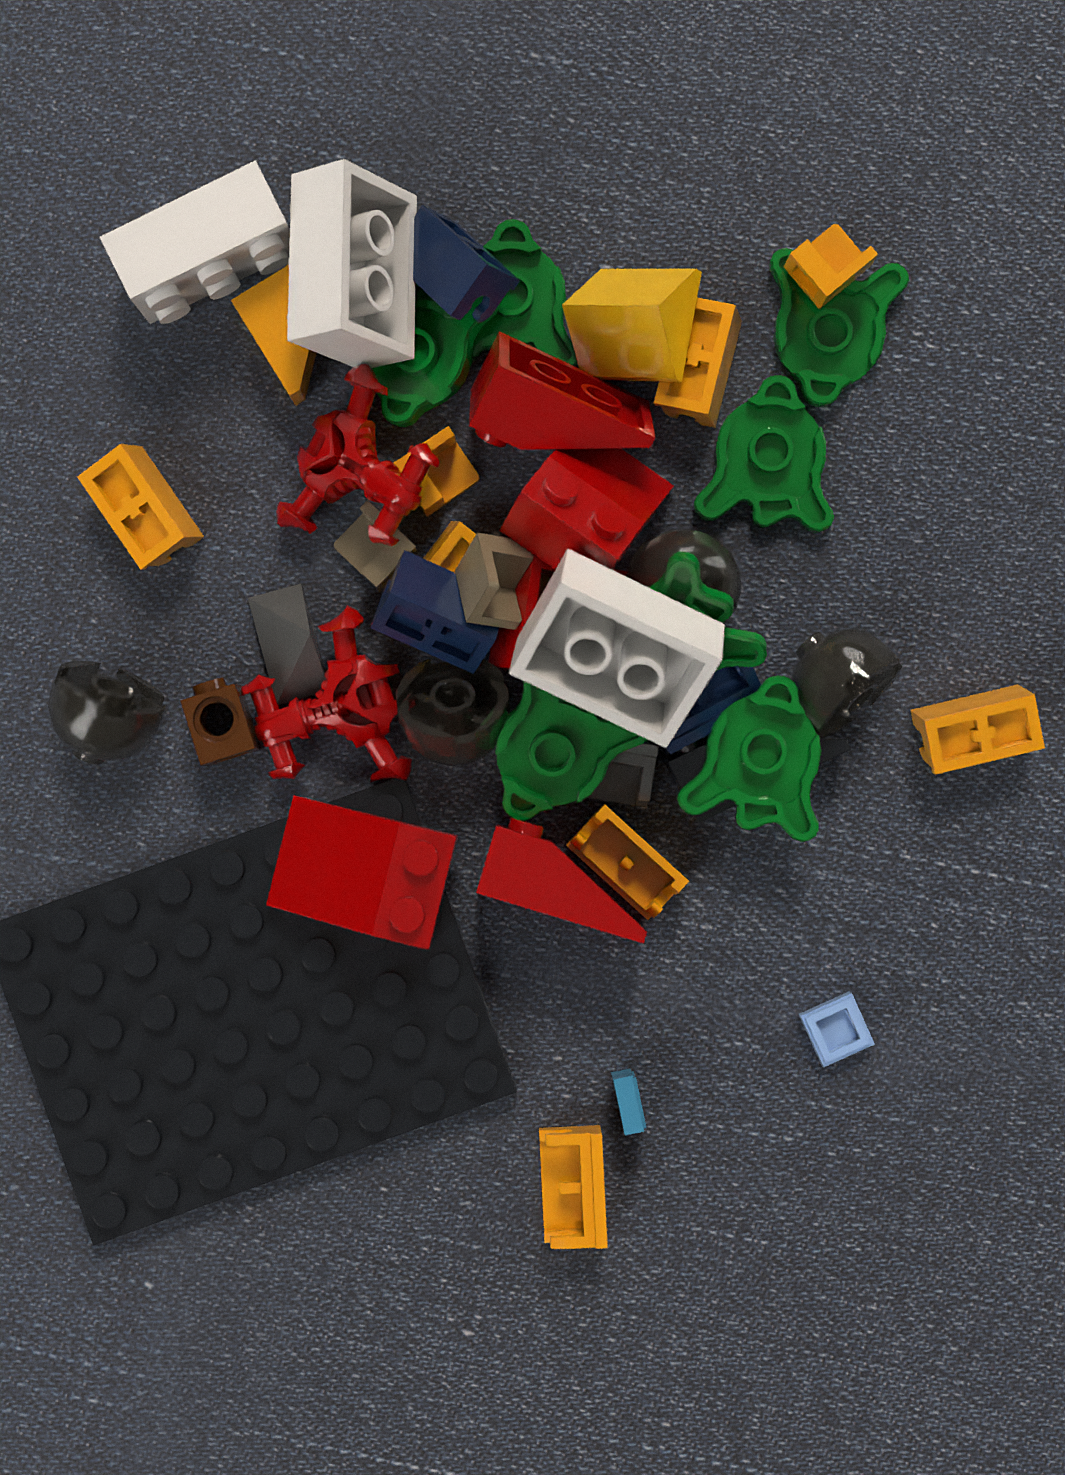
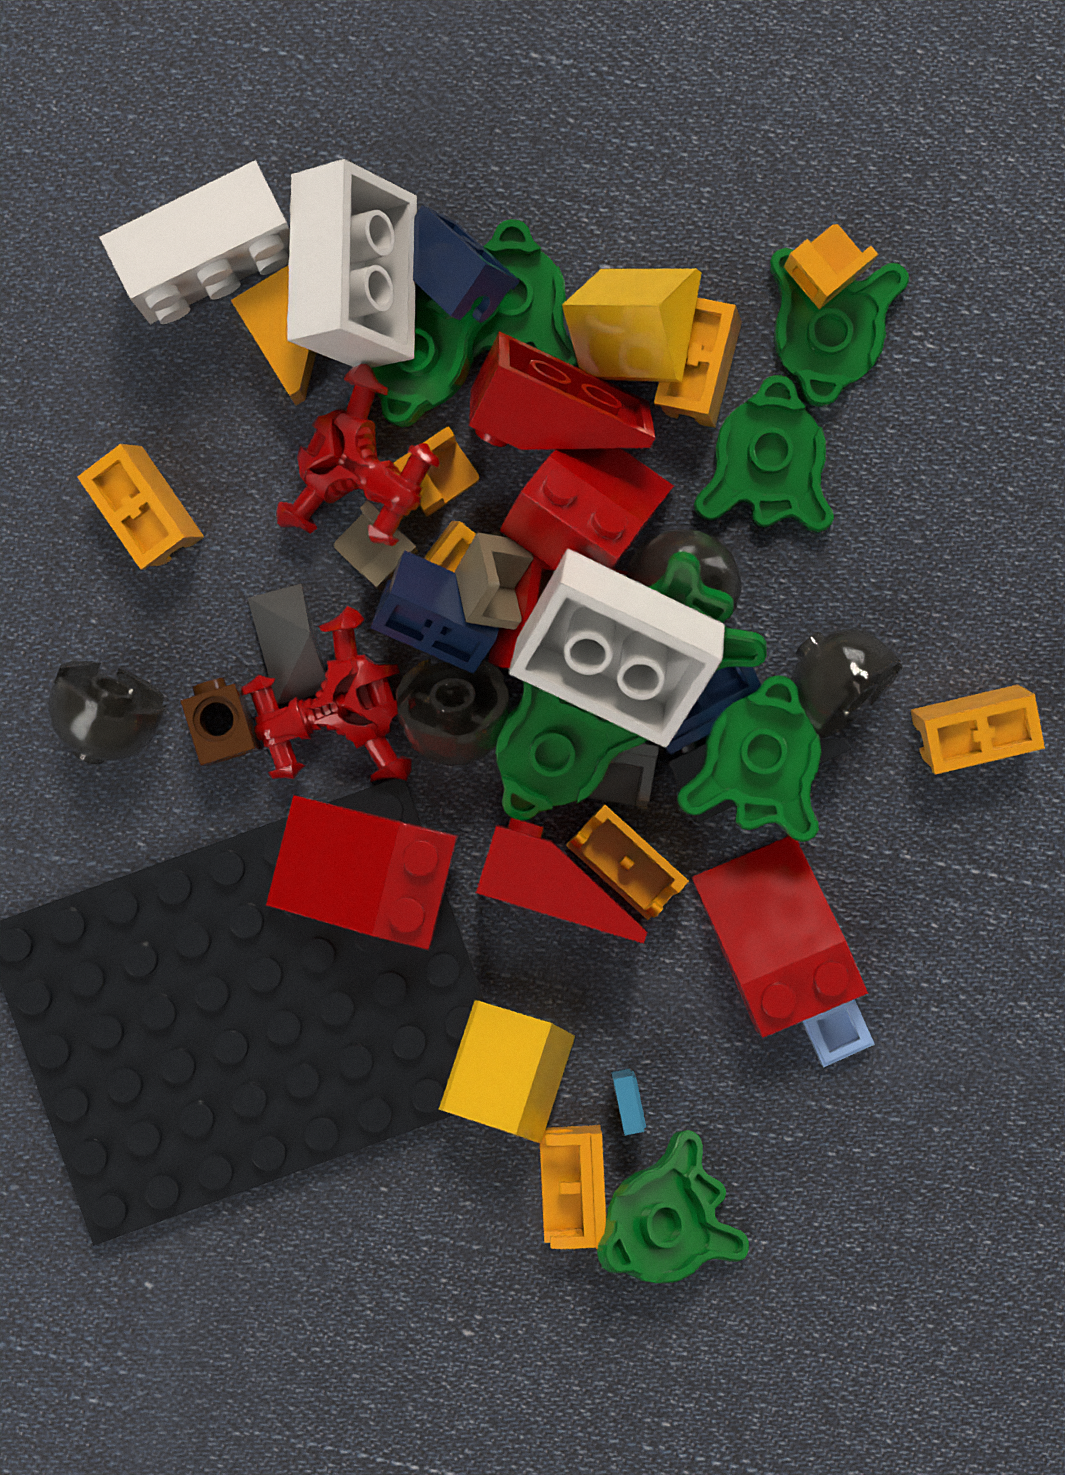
(507, 1071): none -> yellow slope
(665, 1218): none -> green tile
(778, 936): none -> red slope

